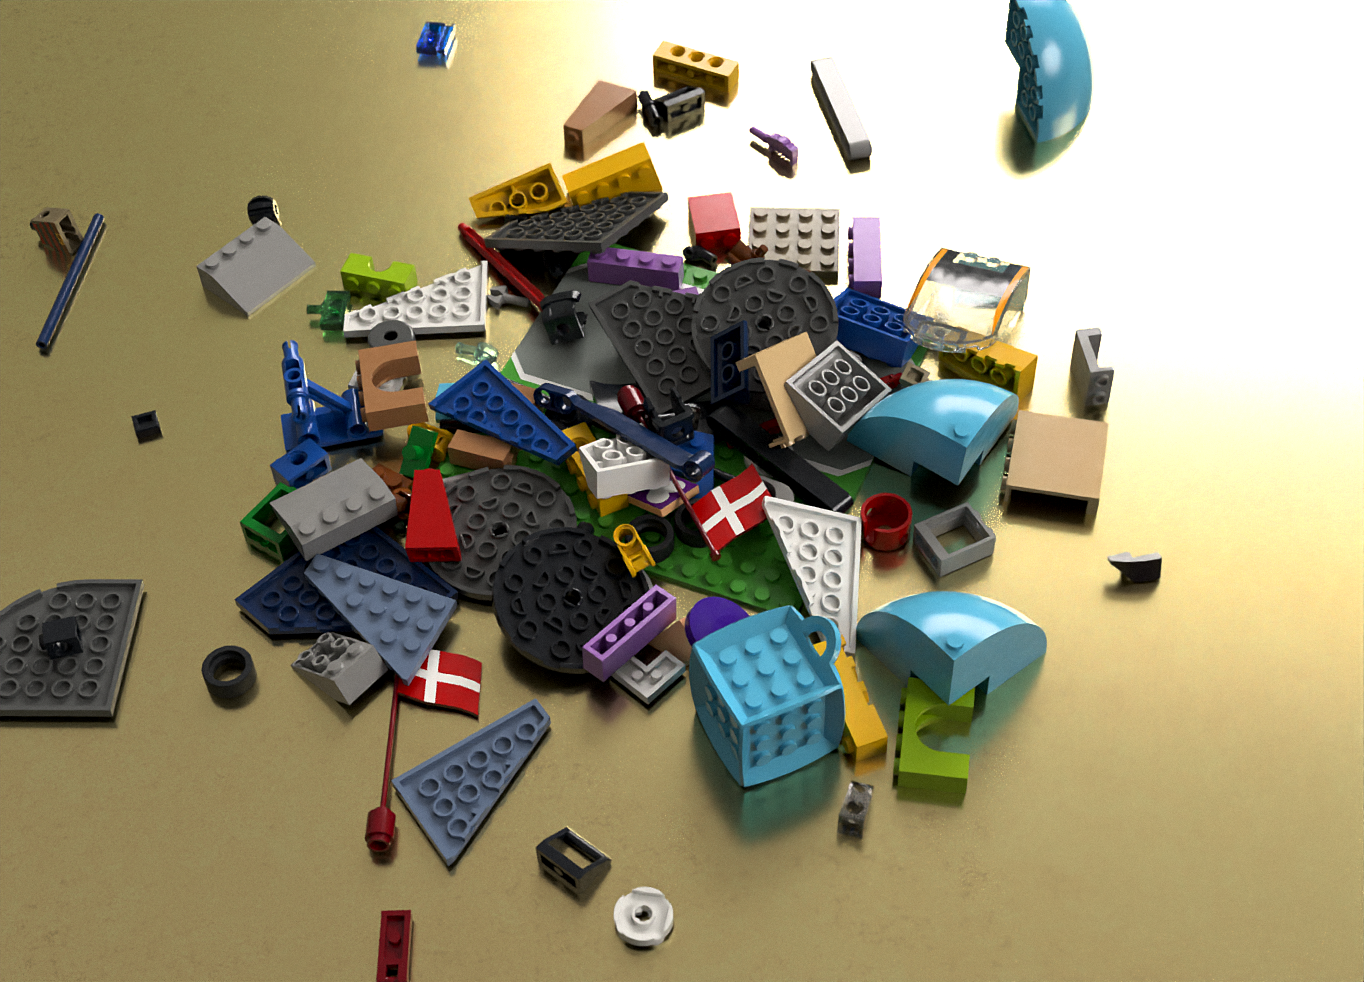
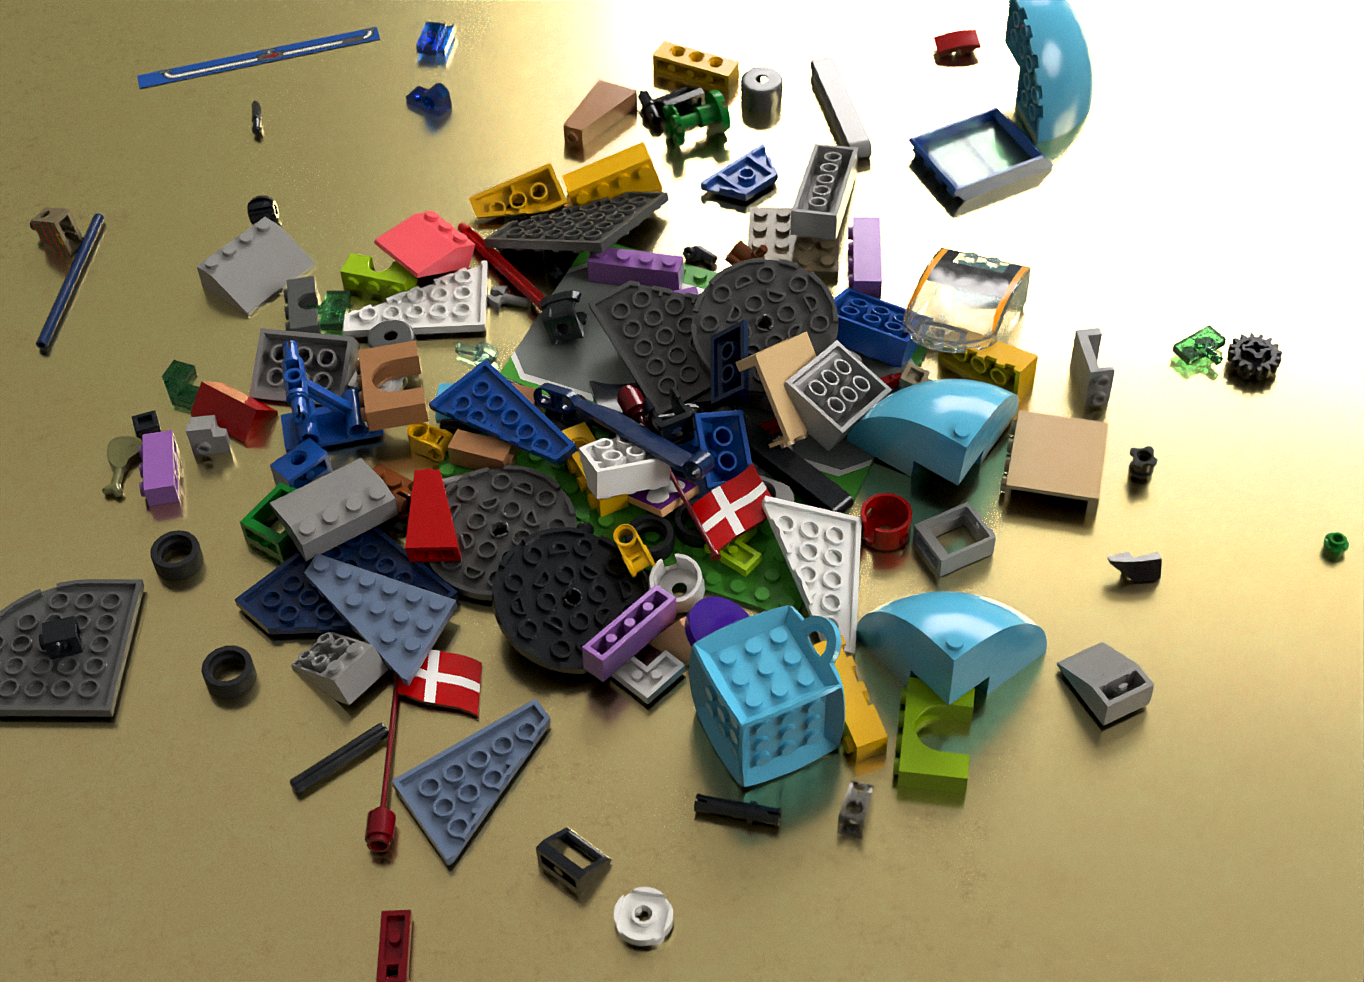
(121, 453): none -> olive piece
(159, 468): none -> medium lavender brick
(177, 386): none -> clear green tile
(180, 569): none -> black tyre
(206, 436): none -> light grey brick
(233, 410): none -> red slope
(256, 118): none -> black piece
(257, 57): none -> sticker
(297, 295): none -> dark grey arch
(326, 358): none -> light grey slope
(339, 758): none -> black axle
(418, 451): green tile -> none
(427, 245): none -> coral slope
(433, 100): none -> clear blue plate
(685, 572): none -> white piece
(705, 115): none -> green piece
(714, 220): brick -> none
(727, 440): none -> blue slope
(736, 809): none -> black pin
(739, 555): none -> lime plate
(743, 176): none -> blue wing
(761, 96): none -> piece
(778, 143): medium lavender piece -> none
(824, 192): none -> light grey brick
(957, 40): none -> red slope
(979, 153): none -> window
(1107, 681): none -> light grey slope
(1143, 462): none -> black brick
(1200, 345): none -> clear green plate
(1254, 355): none -> black gear
(1335, 543): none -> green plate

